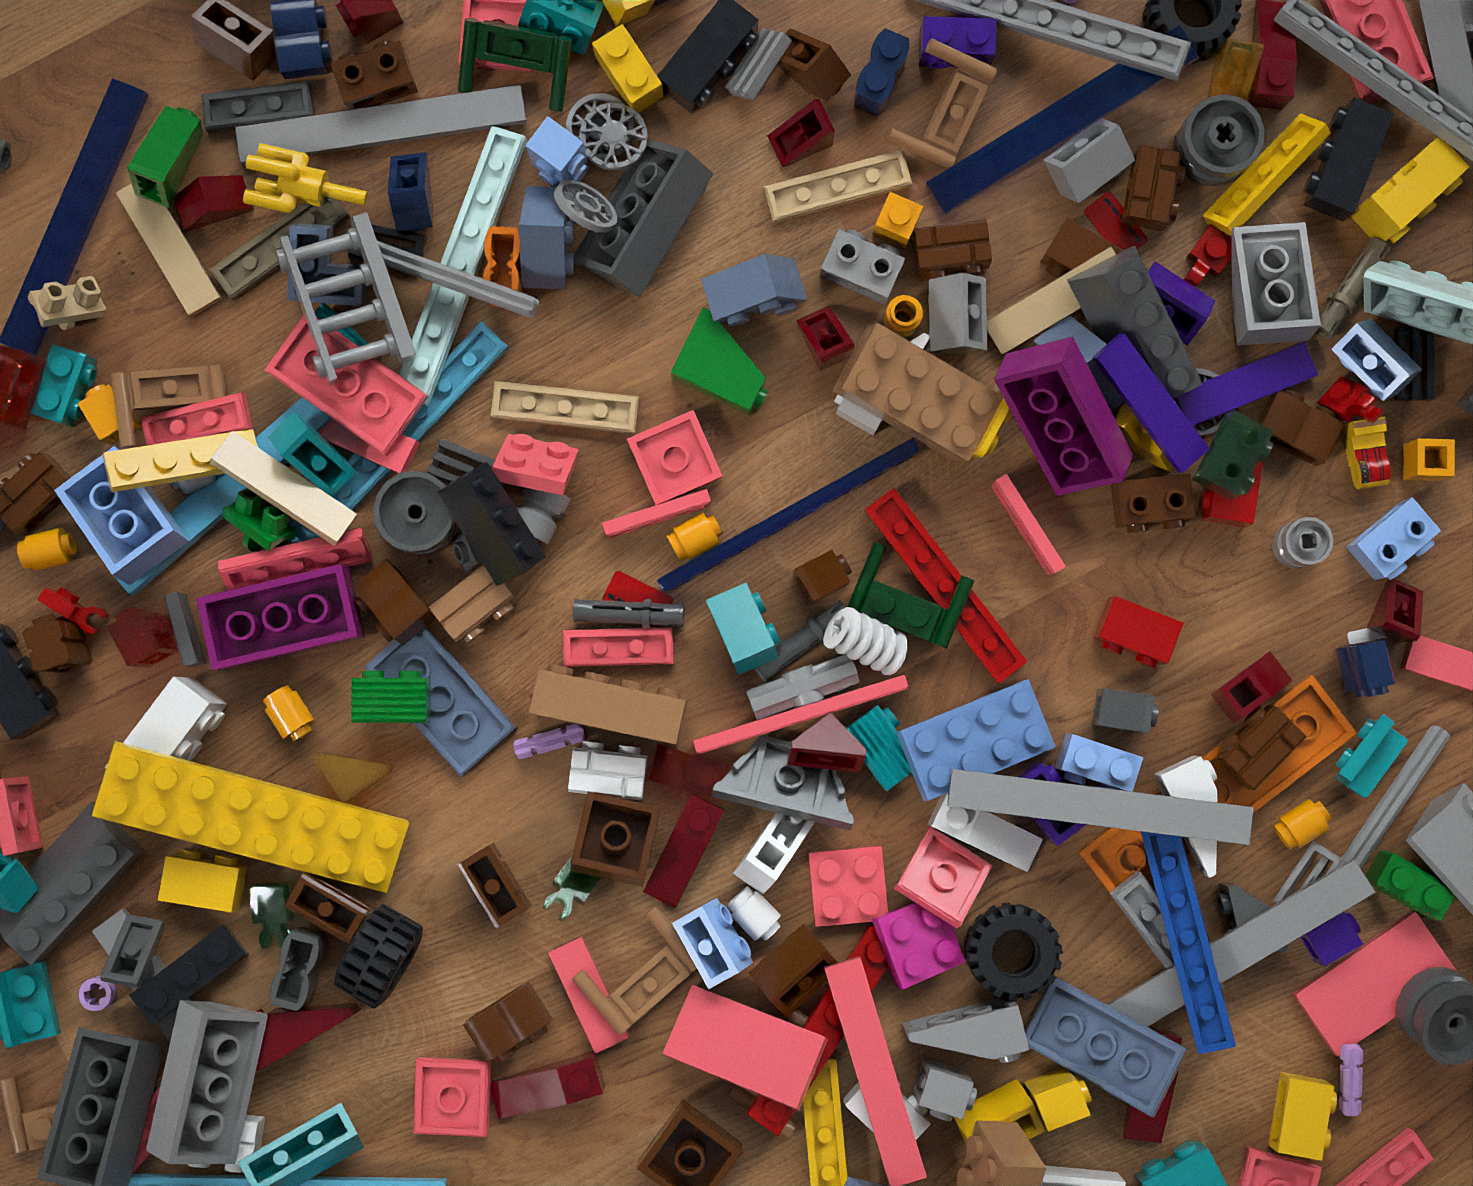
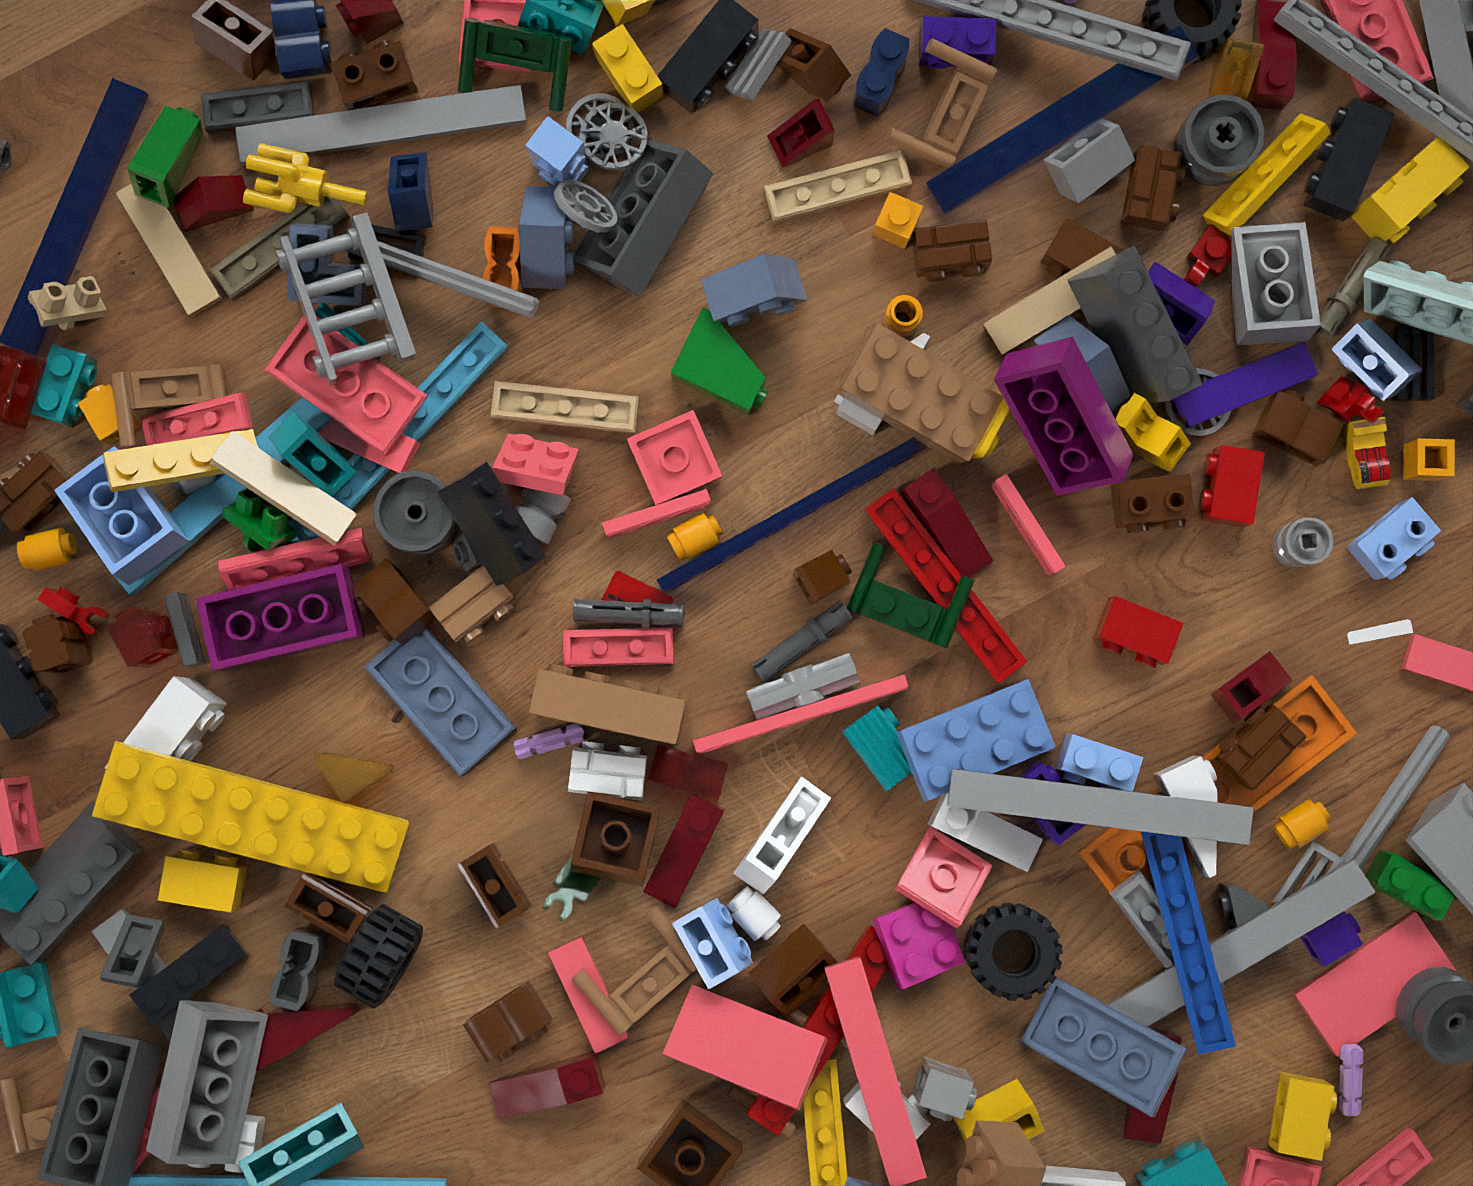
(88, 1002): lavender bush -> none
(268, 907): clear green plate -> none
(288, 713): light orange brick -> none
(390, 699): green brick -> none
(439, 457): dark grey tile -> none
(452, 1096): coral tile -> none
(465, 253): light aqua tile -> none
(743, 628): brick -> none
(770, 784): wing -> none
(825, 338): dark red slope -> none
(827, 747): slope -> none
(847, 885): coral plate -> none
(862, 265): light grey brick -> none
(866, 640): white piece -> none
(946, 522): none -> dark red slope
(957, 314): light grey brick -> none
(981, 1029): light grey slope -> none
(1059, 1098): yellow brick -> none
(1106, 217): red sticker -> none
(1125, 711): dark grey slope -> none
(1150, 403): dark purple tile -> none
(1233, 456): clear green brick -> none
(1366, 668): dark blue brick -> none
(1373, 756): teal bracket -> none
(1398, 612): dark red slope -> none

